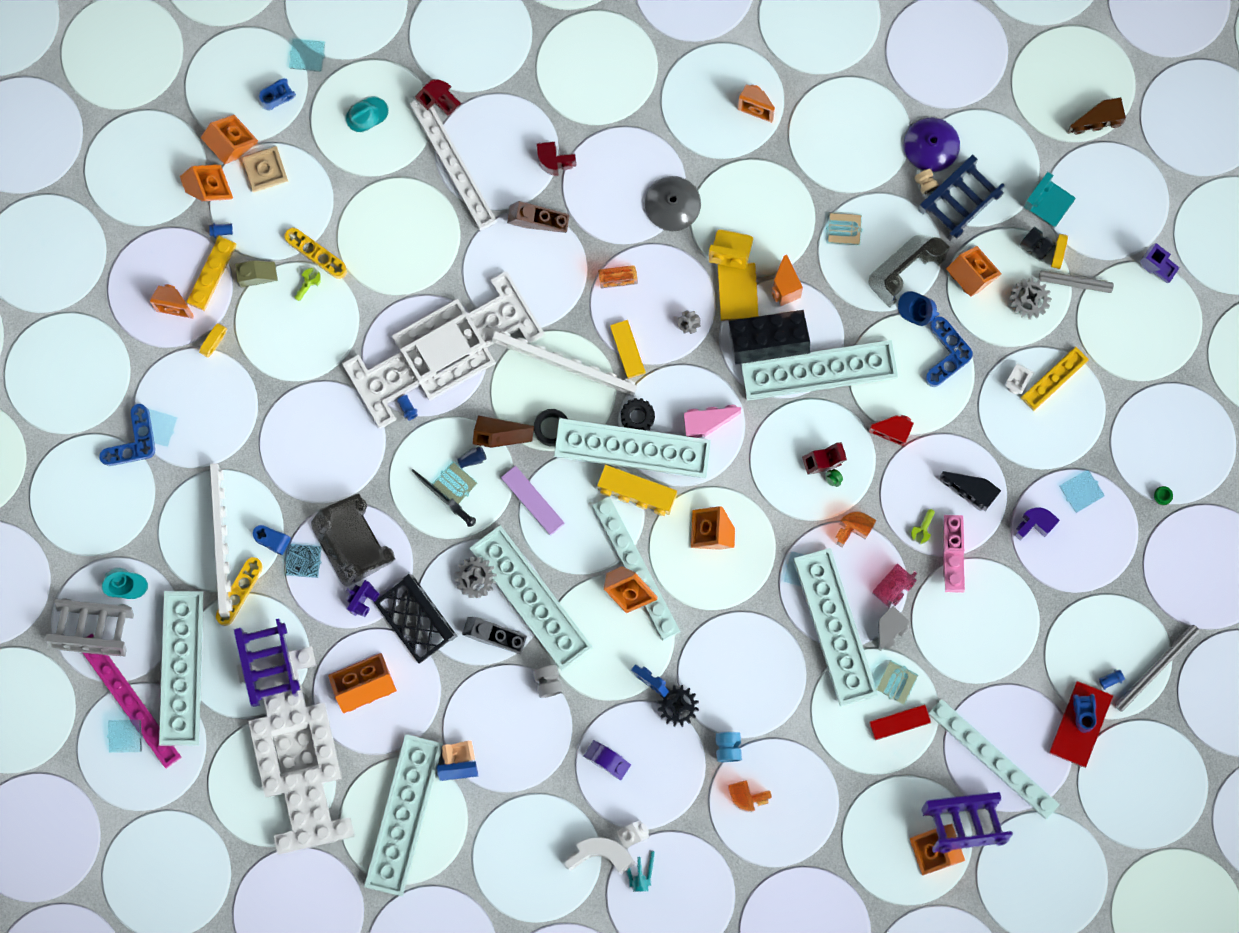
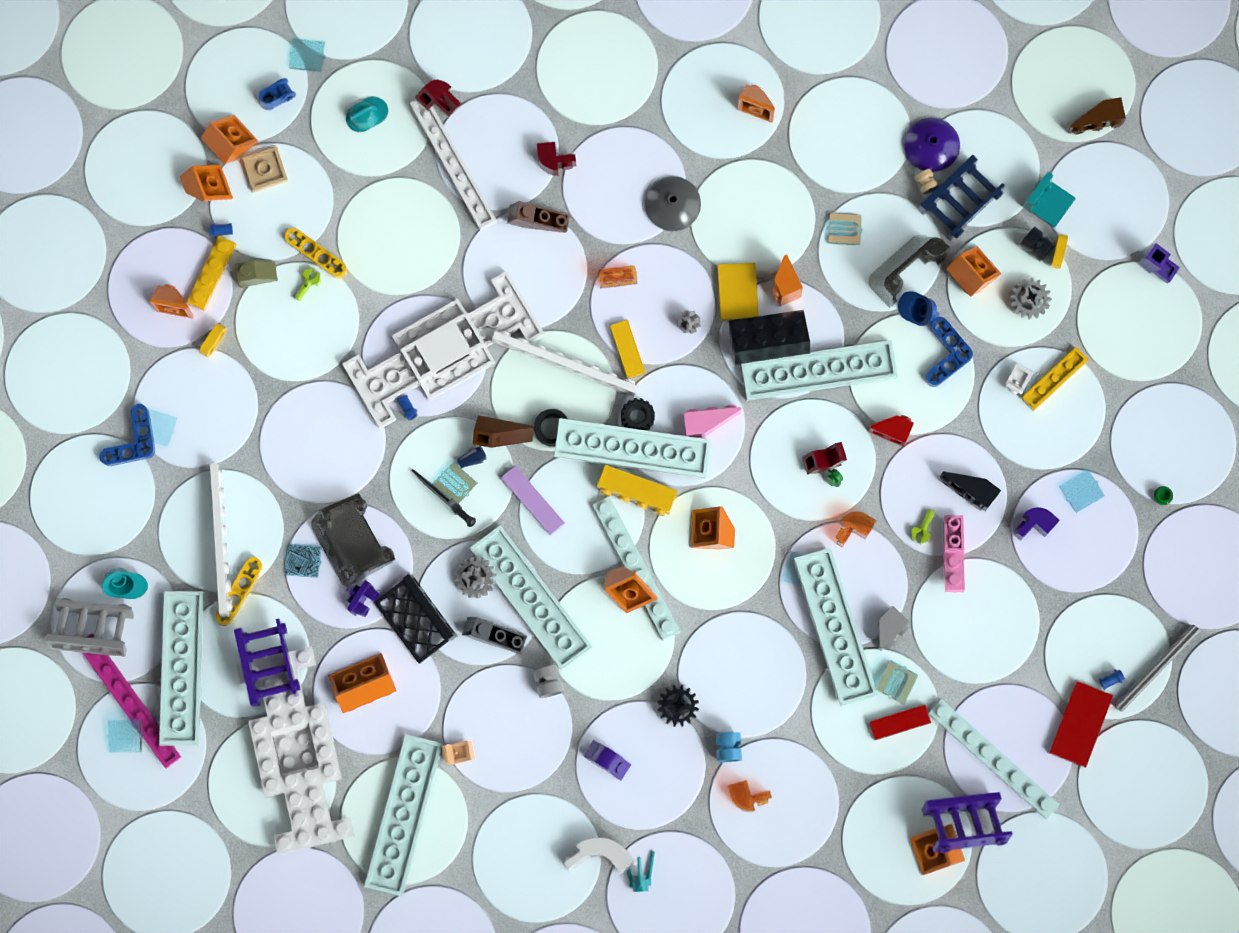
(274, 539): blue piece -> none
(457, 770): blue tile -> none
(633, 834): white bracket -> none
(646, 677): blue plate -> none
(730, 249): yellow bracket -> none
(893, 585): clear pink bracket -> none
(1076, 281): light grey axle -> none
(1085, 708): blue piece -> none

